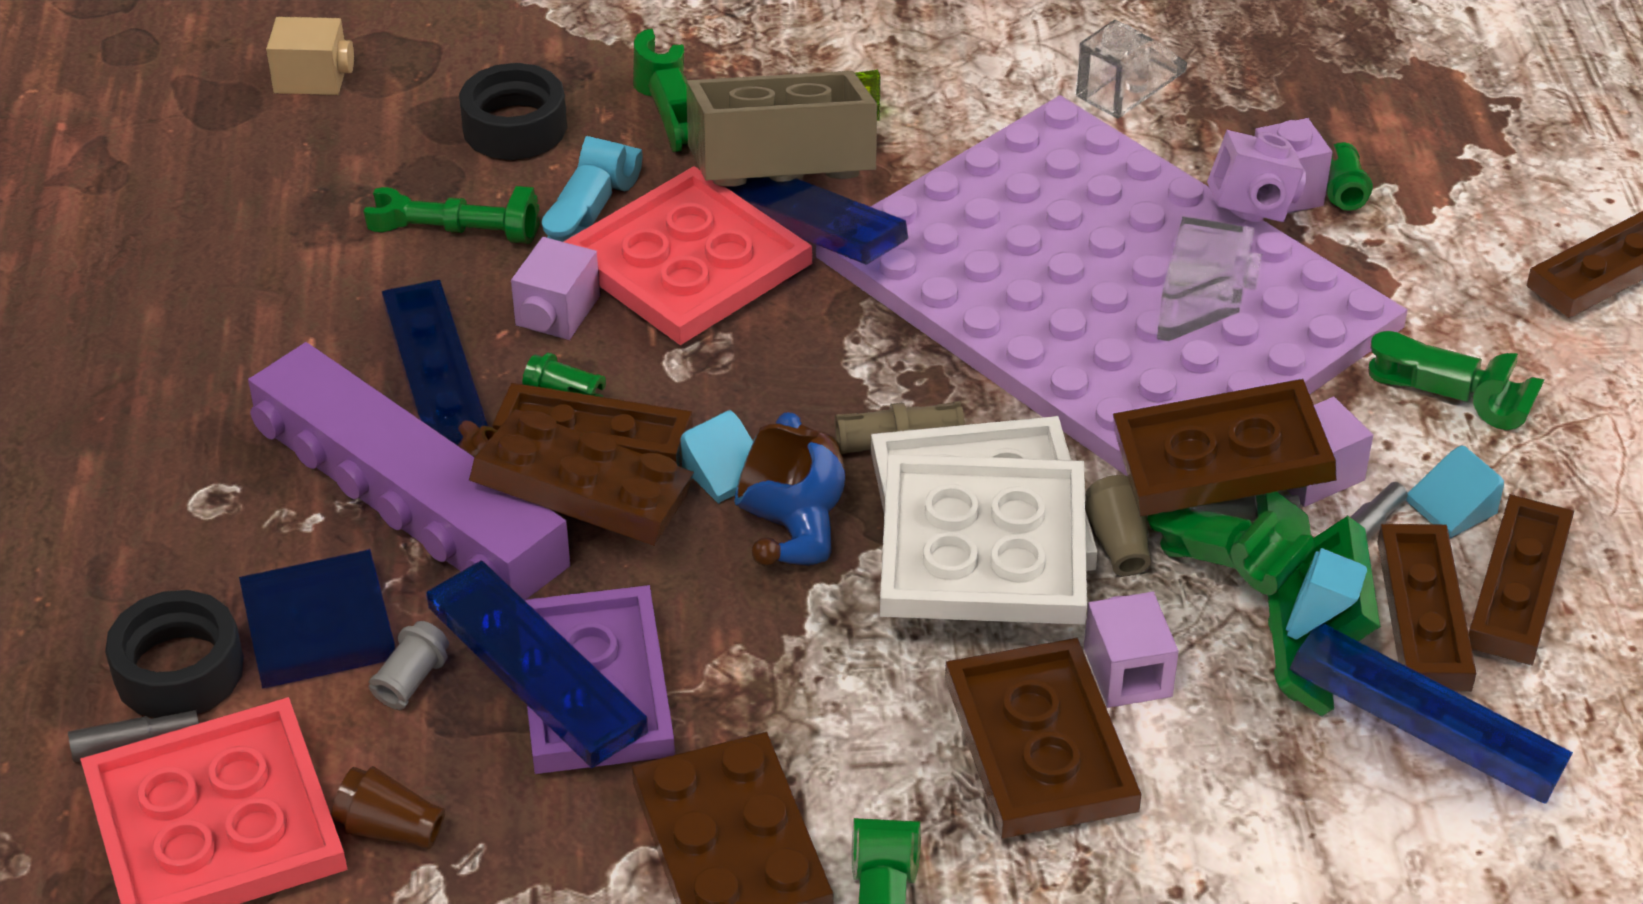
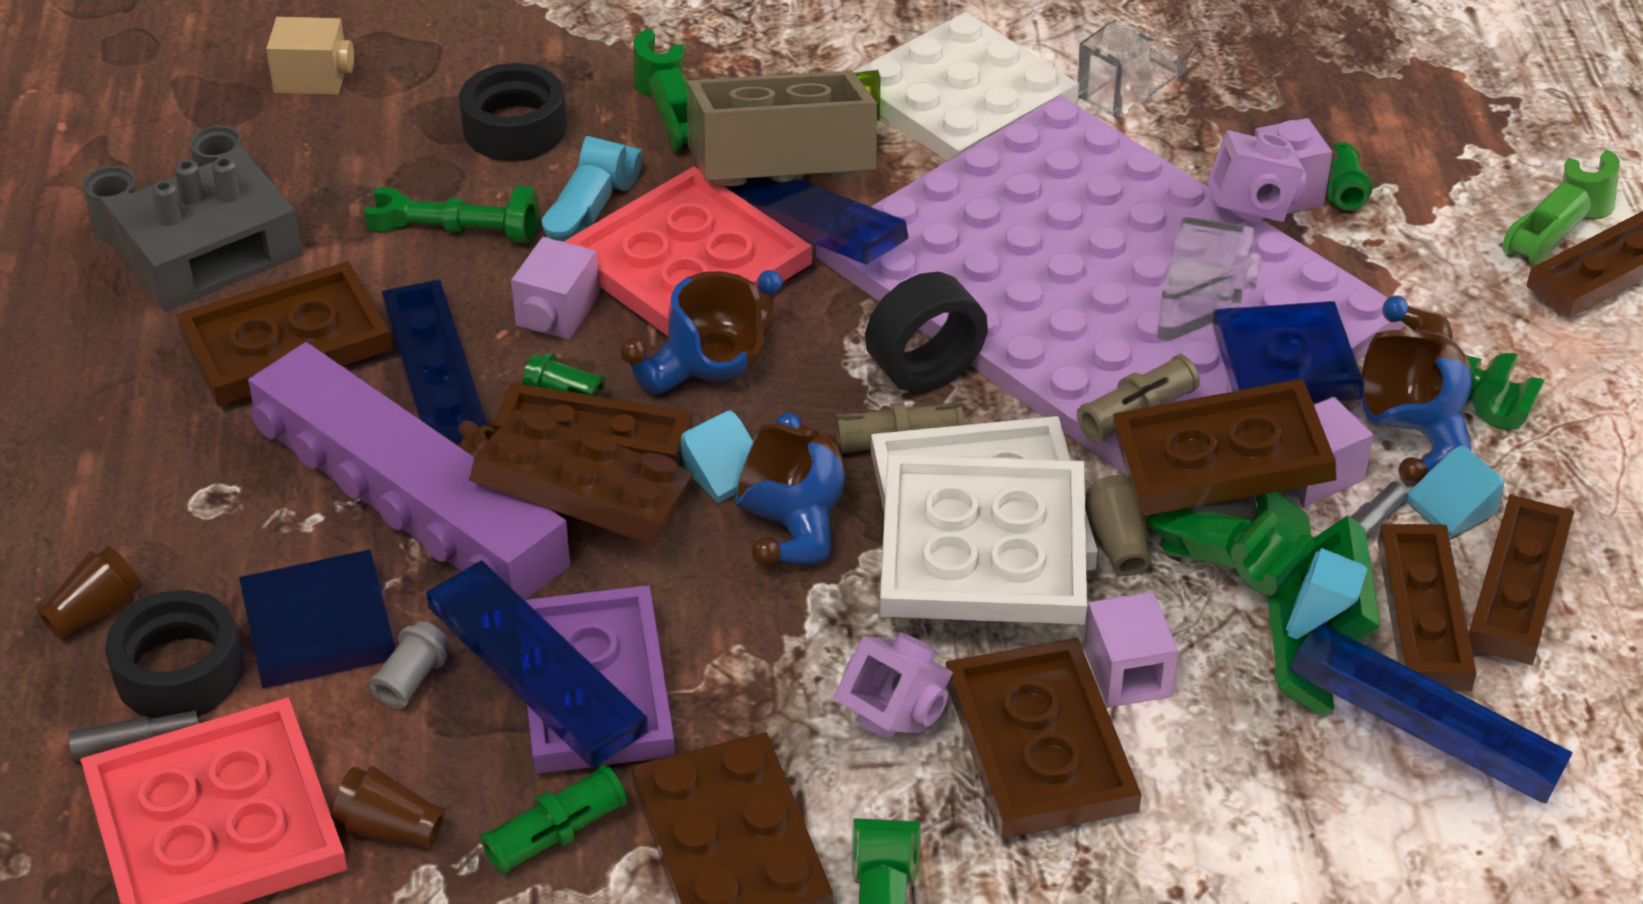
(92, 591): none -> reddish brown cone
(199, 227): none -> dark grey piece
(256, 328): none -> reddish brown plate
(553, 819): none -> green pin
(712, 331): none -> piece
(894, 685): none -> lavender brick
(910, 307): none -> black tyre
(963, 85): none -> white plate
(1136, 392): none -> dark tan pin
(1286, 345): none -> clear blue tile
(1418, 383): none -> piece
(1576, 198): none -> bright green piece

